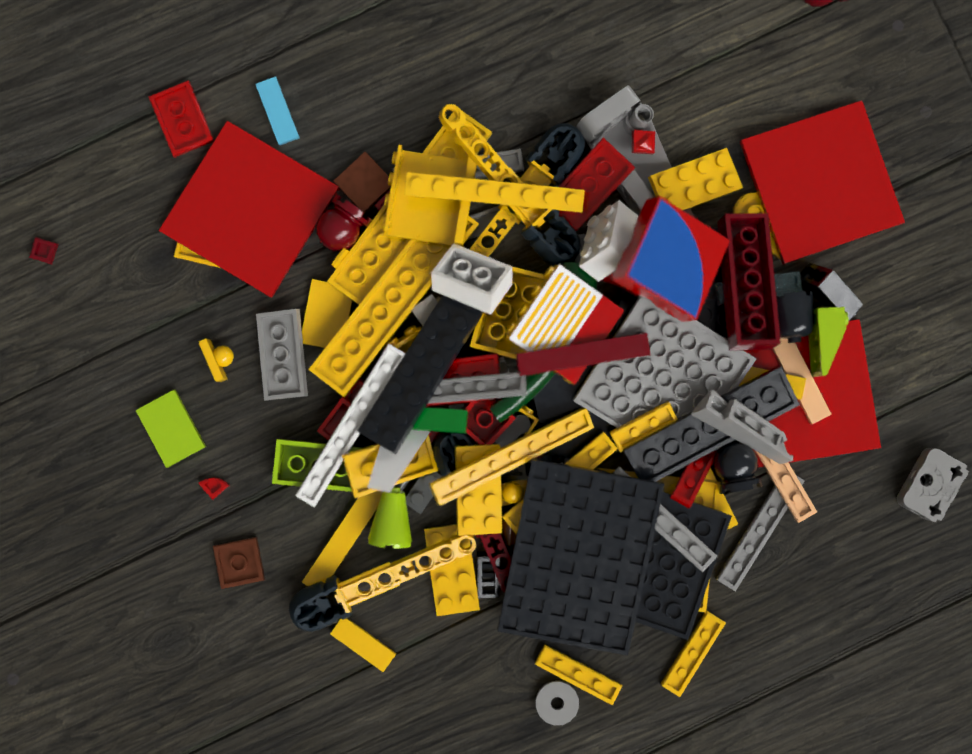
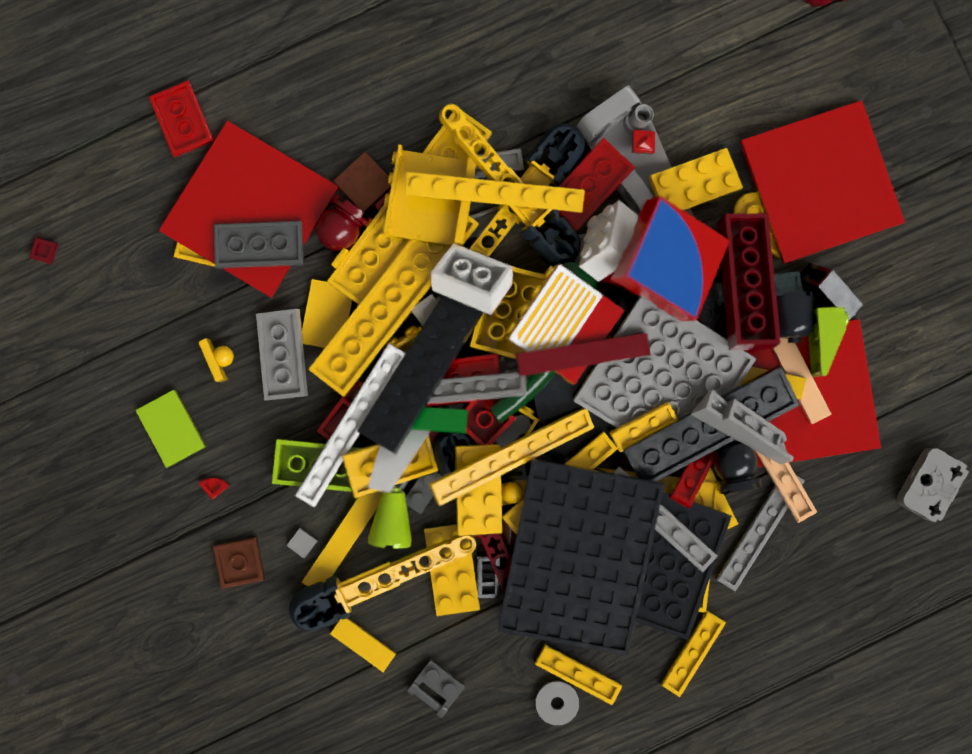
(258, 244): none -> dark grey tile
(277, 111): medium azure tile -> none
(302, 543): none -> light grey tile
(439, 681): none -> dark grey plate

